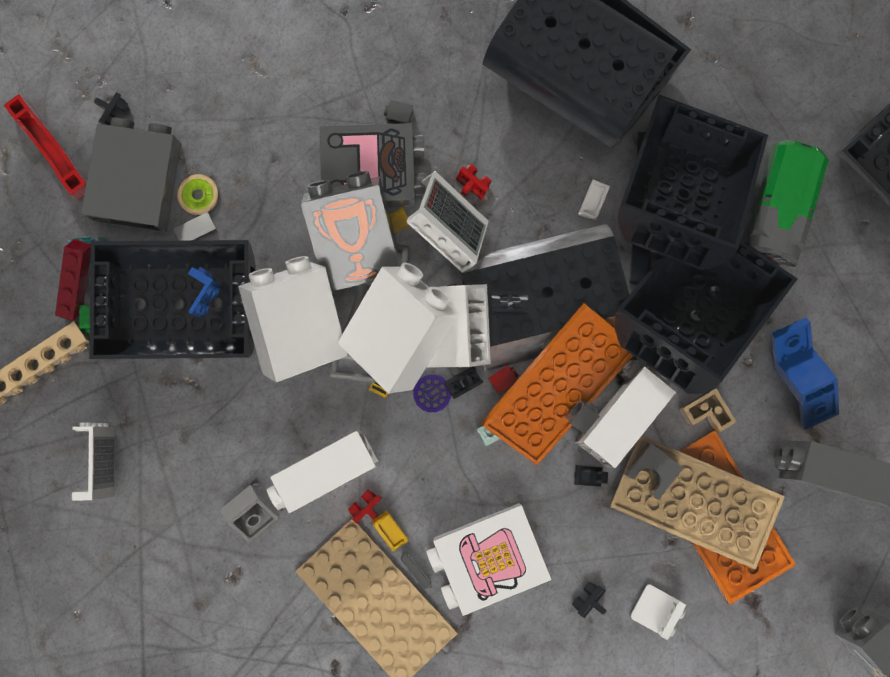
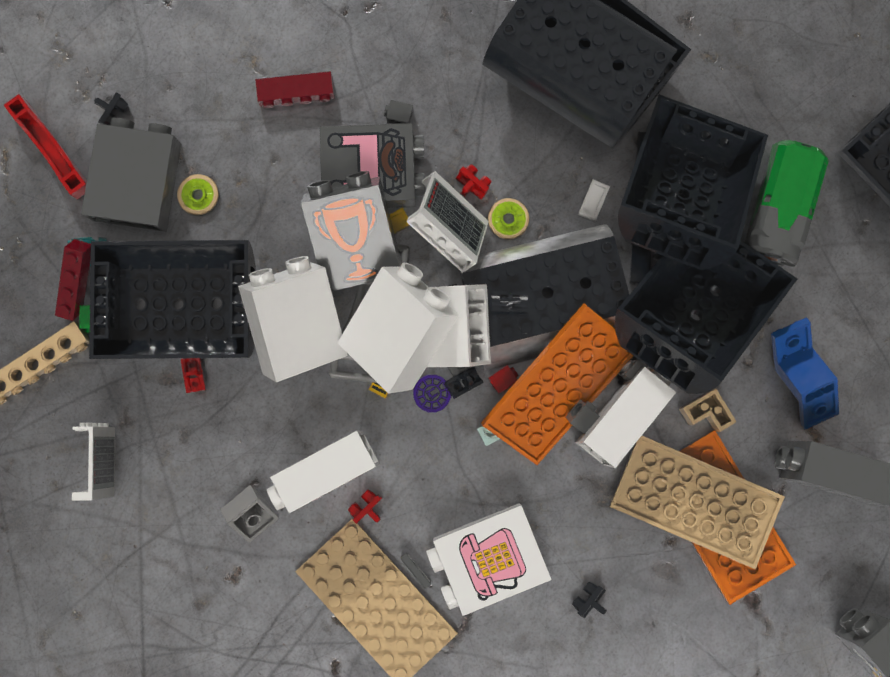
(192, 367): none -> red hips
(195, 228): white tile -> none
(208, 292): blue bracket -> none
(295, 89): none -> dark red brick
(390, 531): yellow tile -> none
(512, 207): none -> lime wheel
(590, 476): black hips -> none
(658, 611): white bracket -> none
(662, 465): dark grey piece -> none

